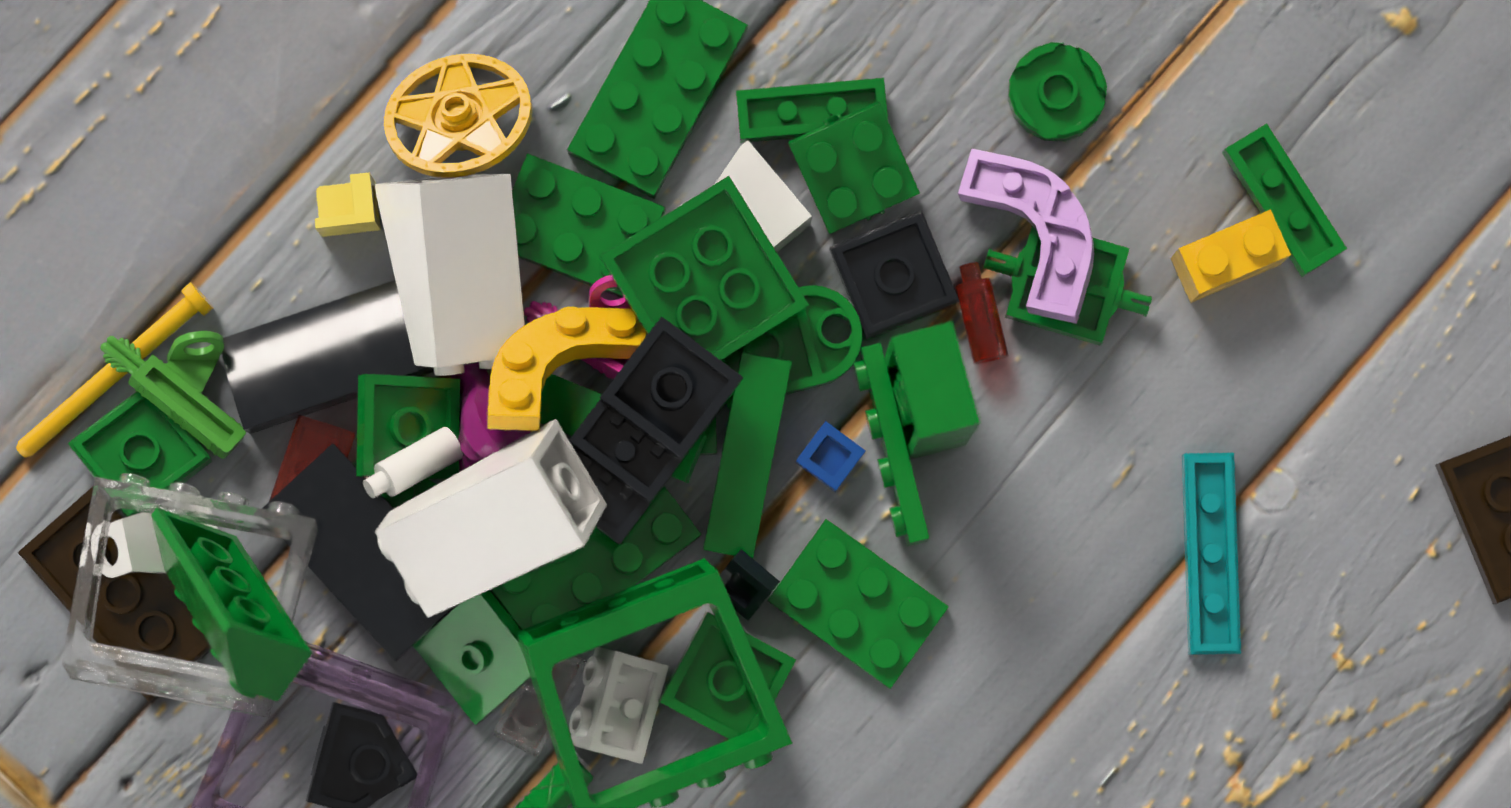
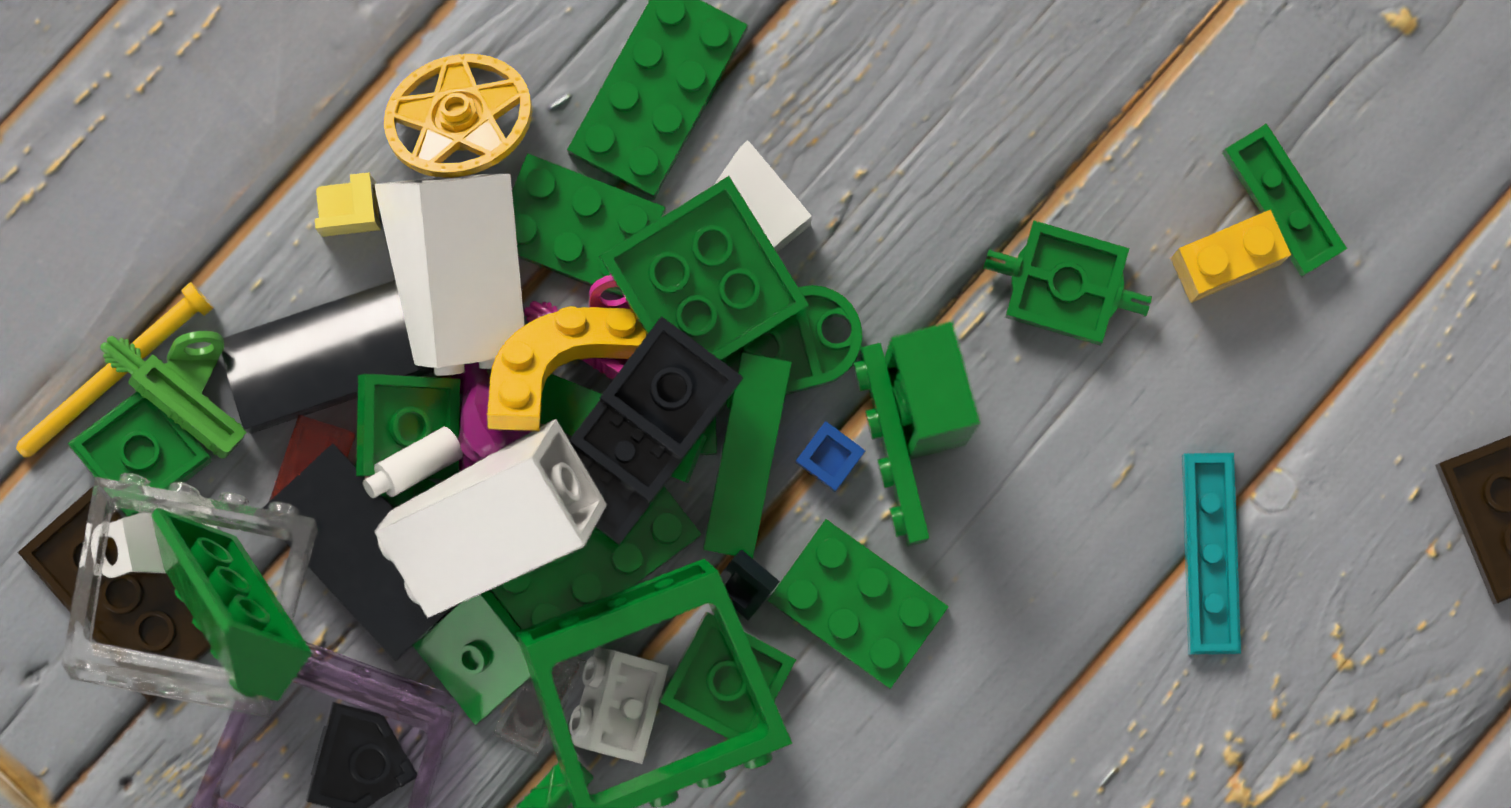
(798, 109): green plate -> none
(853, 167): green plate -> none
(894, 275): black plate -> none
(980, 316): clear red cylinder -> none
(1056, 215): lavender plate -> none
(1057, 92): green tile -> none

